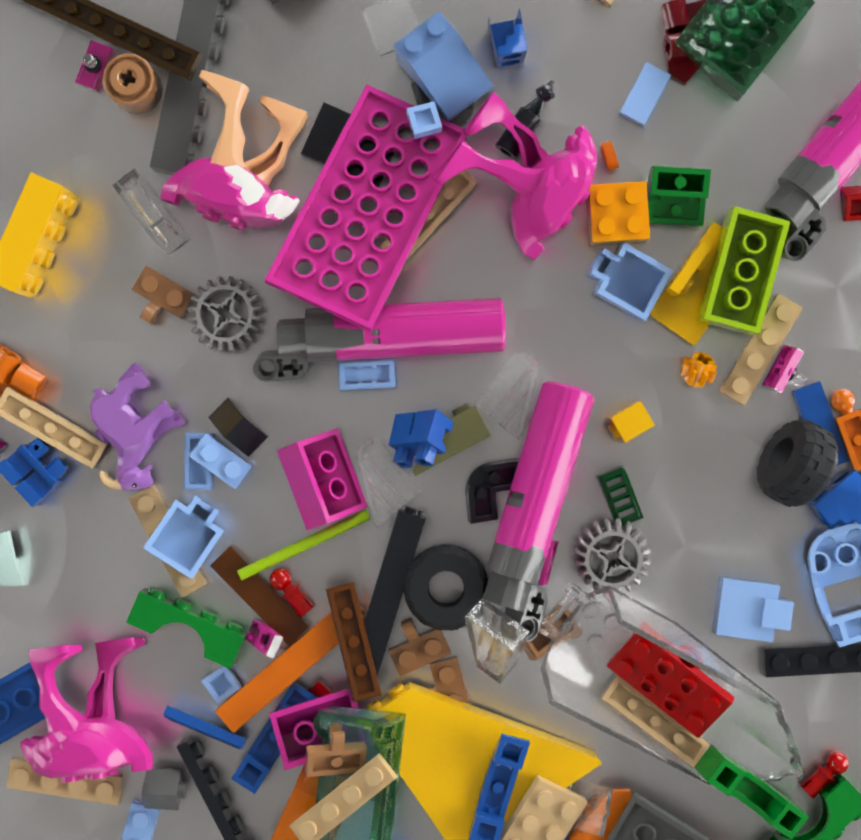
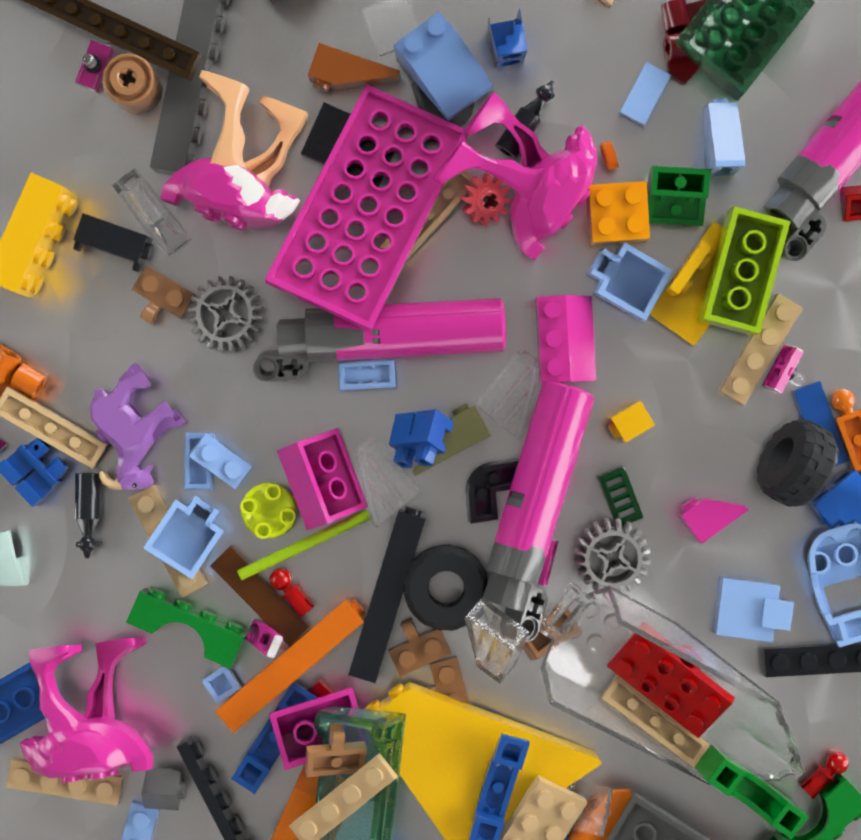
(87, 509): none -> black wheel
(113, 240): none -> black brick
(204, 728): blue tile -> none
(237, 427): black slope -> none
(268, 510): none -> neon yellow dish
(345, 71): none -> dark orange slope
(353, 642): reddish brown tile -> none
(424, 120): light blue plate -> none
(490, 188): none -> coral gear
(565, 338): none -> dark pink slope
(698, 369): light orange gear -> none
(708, 516): none -> dark pink slope
(722, 138): none -> light blue slope

